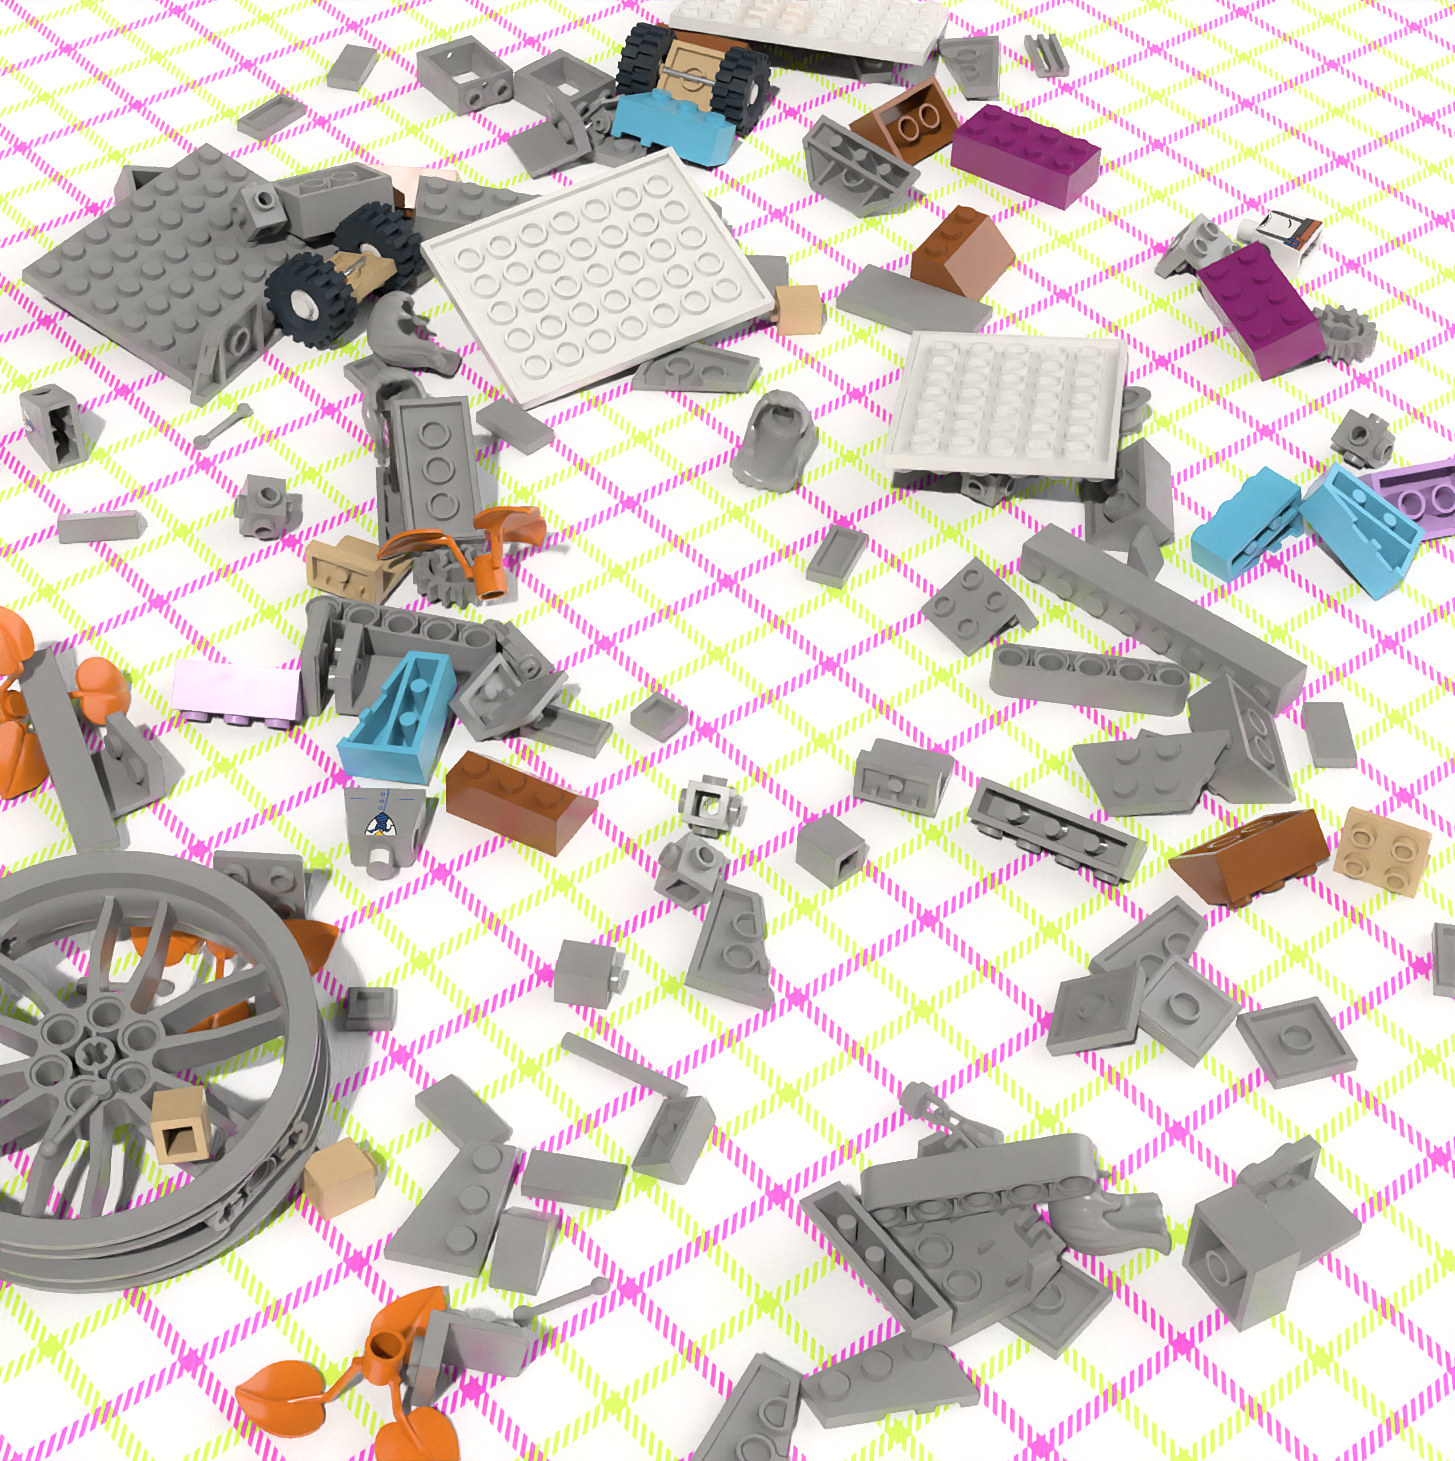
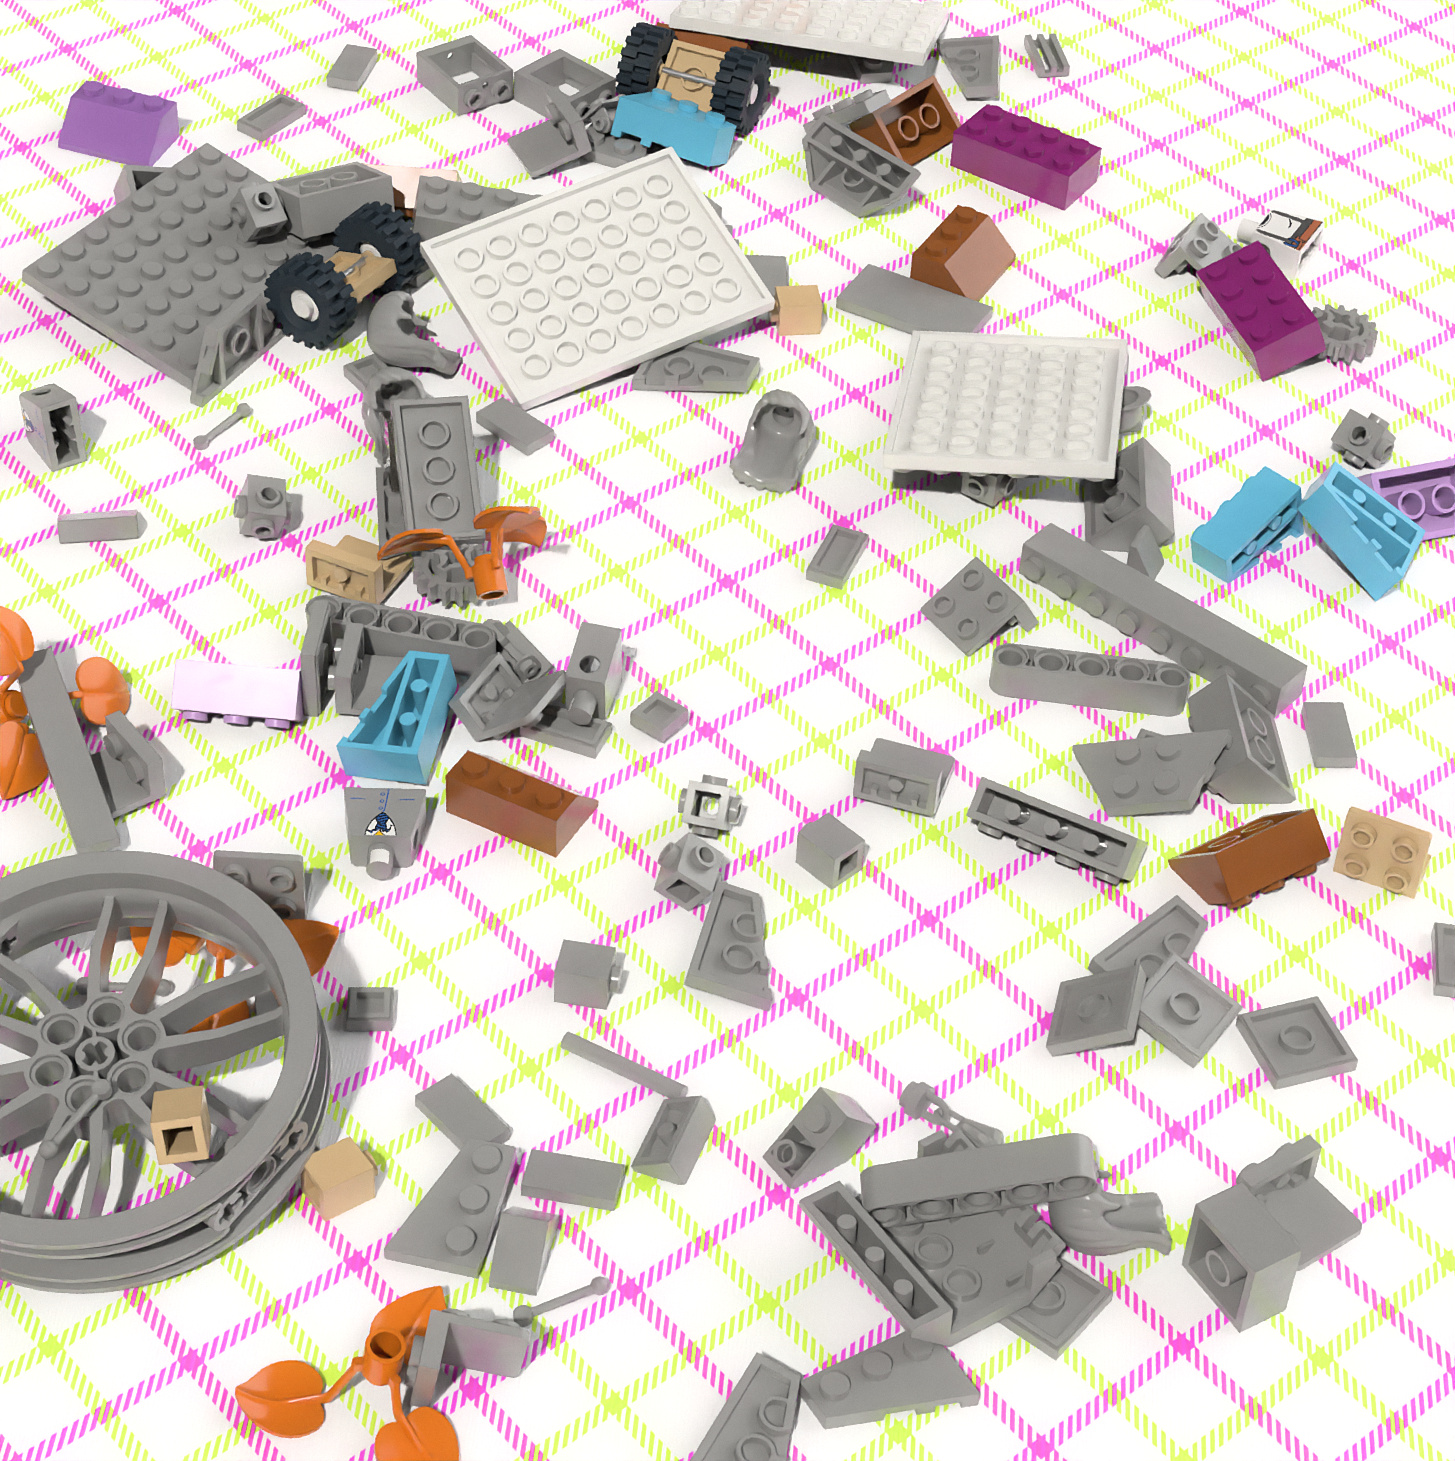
(119, 124): none -> medium lavender slope
(588, 691): none -> light grey torso
(819, 1138): none -> light grey slope
(848, 109): none -> light grey wing

